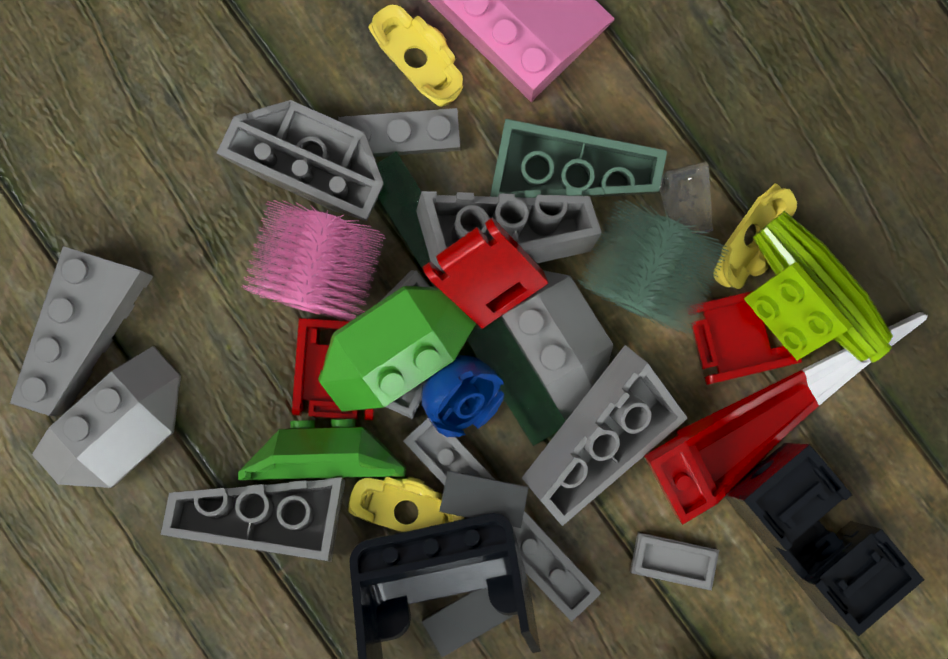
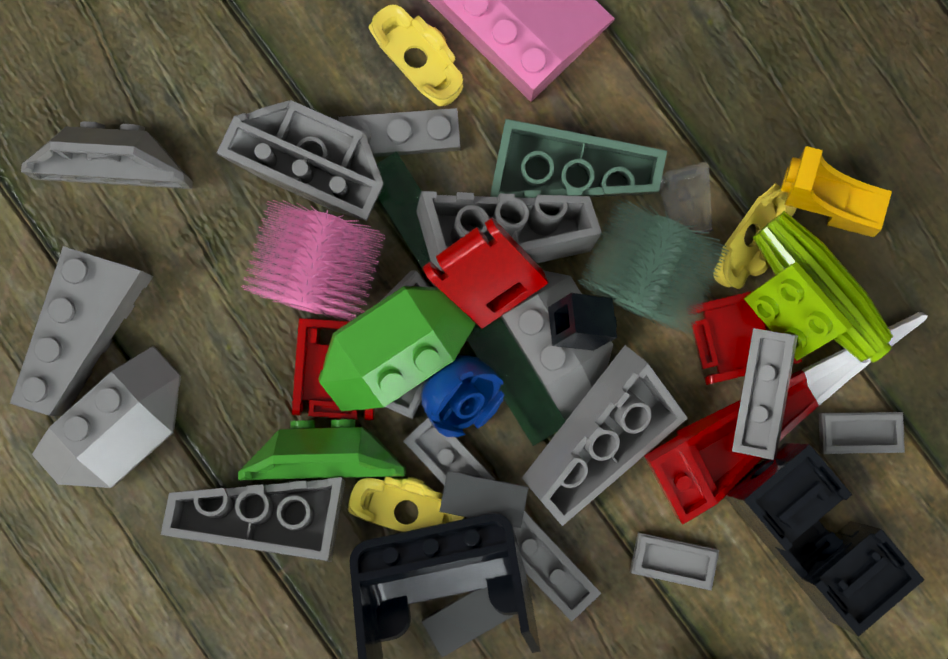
(106, 157): none -> light grey wedge
(582, 321): none -> black brick
(764, 393): none -> light grey plate
(824, 190): none -> yellow arch
(861, 432): none -> light grey tile

